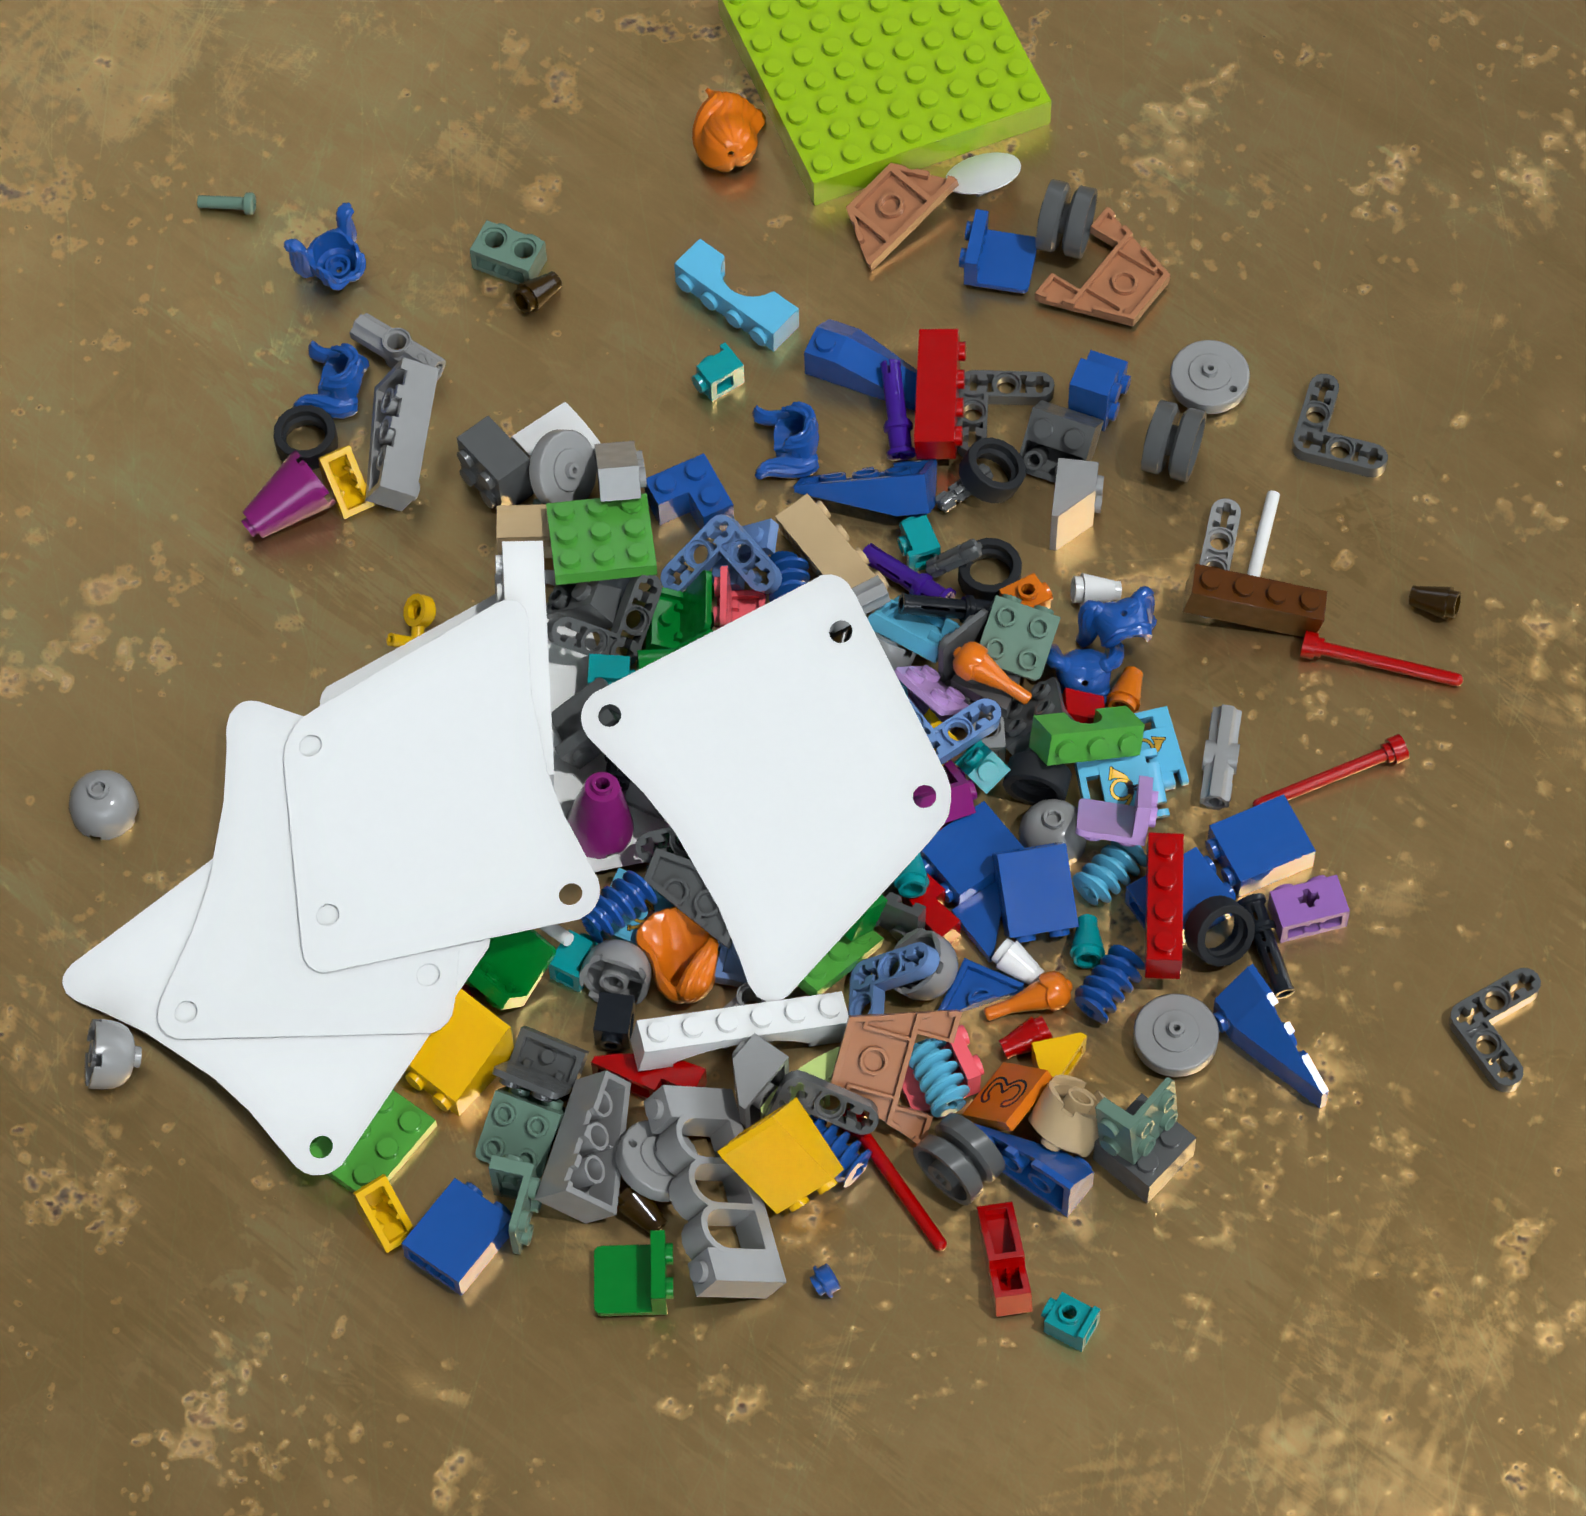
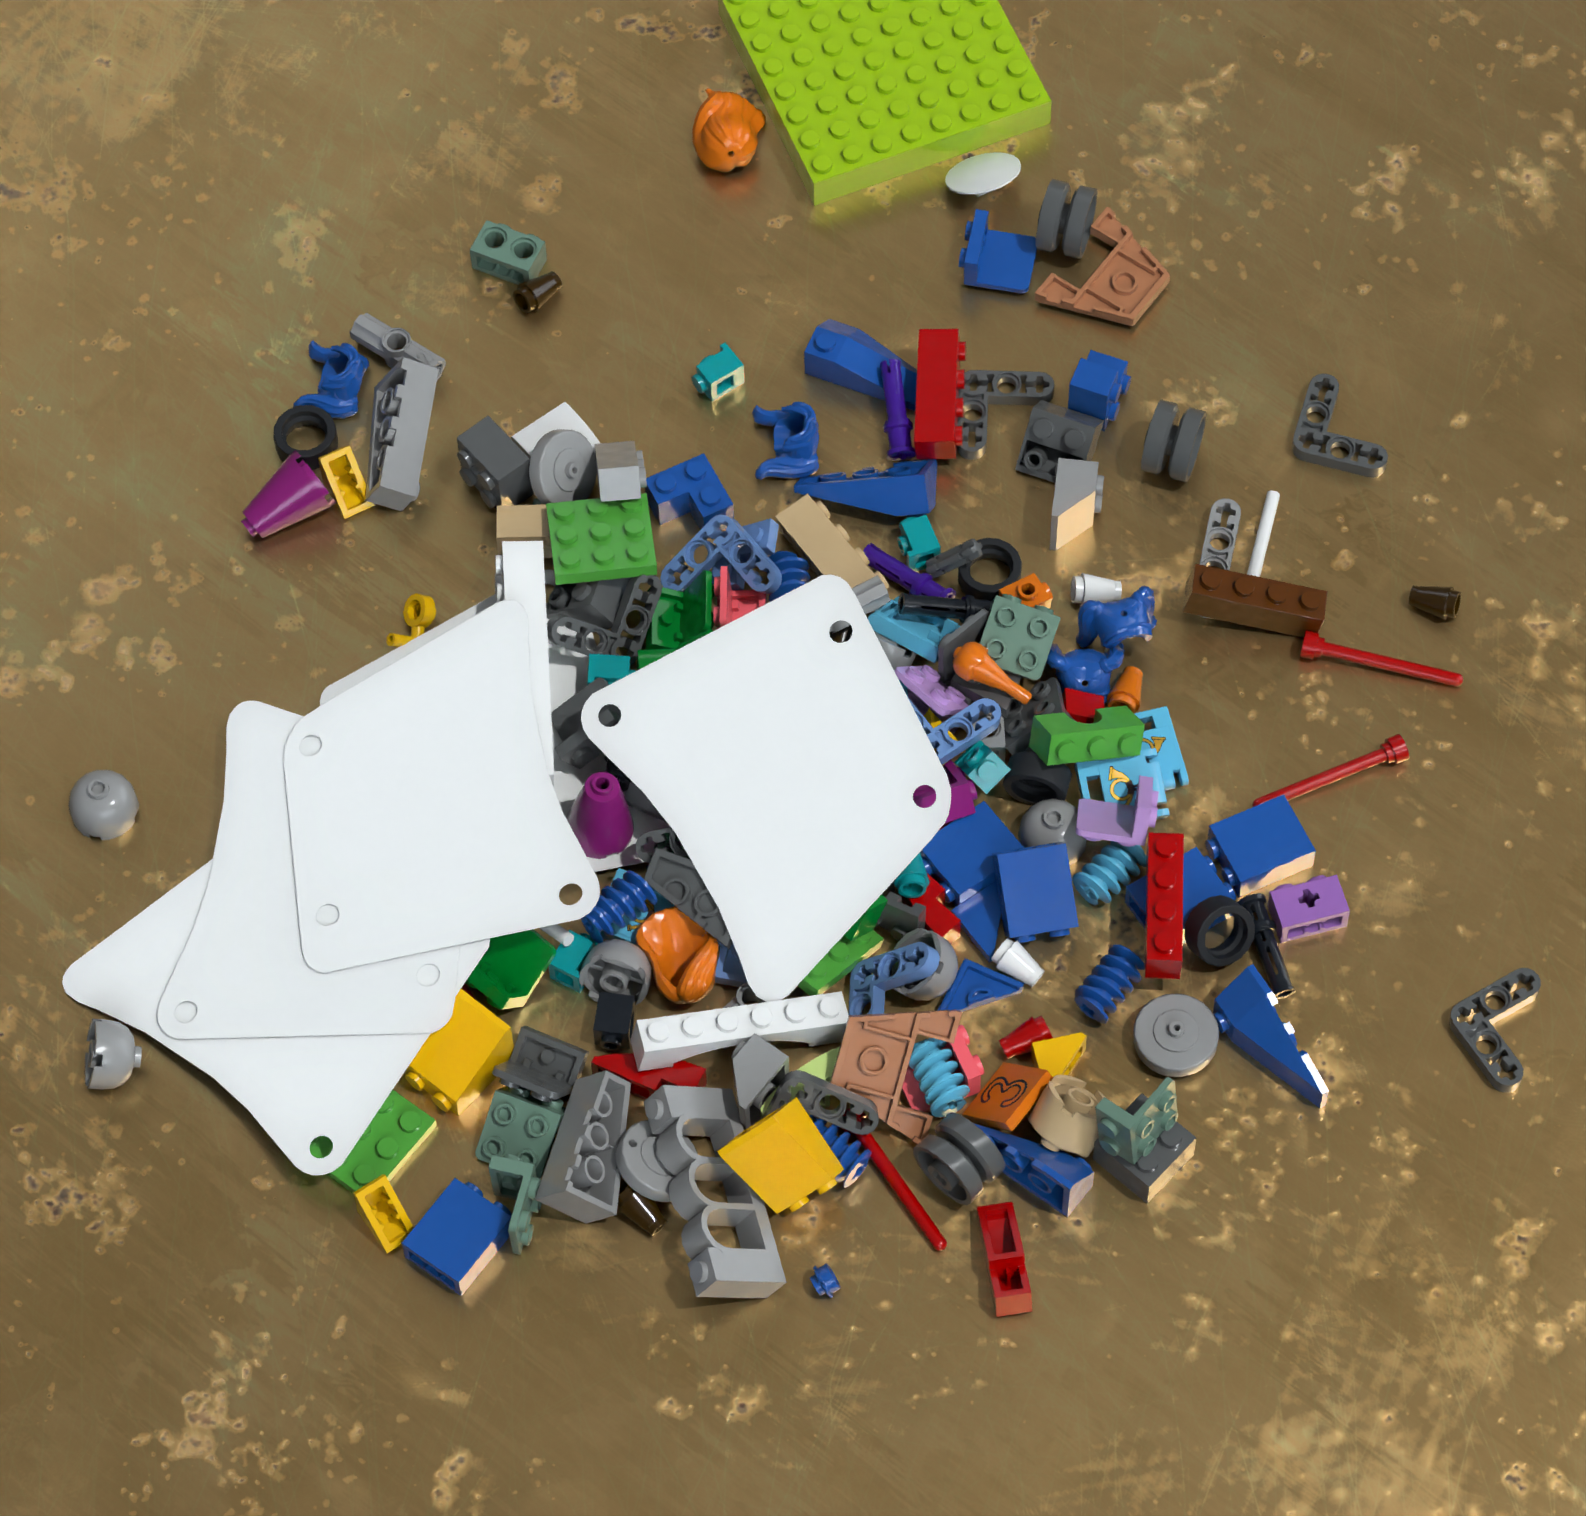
(245, 203): sand green piece -> none
(330, 253): blue hair -> none
(633, 1278): green bracket -> none
(765, 318): medium azure arch -> none
(894, 208): nougat wing -> none
(957, 492): dark grey axle -> none
(982, 486): black tyre -> none
(1049, 992): orange piece -> none
(1072, 1331): teal brick -> none
(1087, 943): teal cone -> none
(1209, 376): light grey wheel -> none
(1220, 757): light grey piece -> none

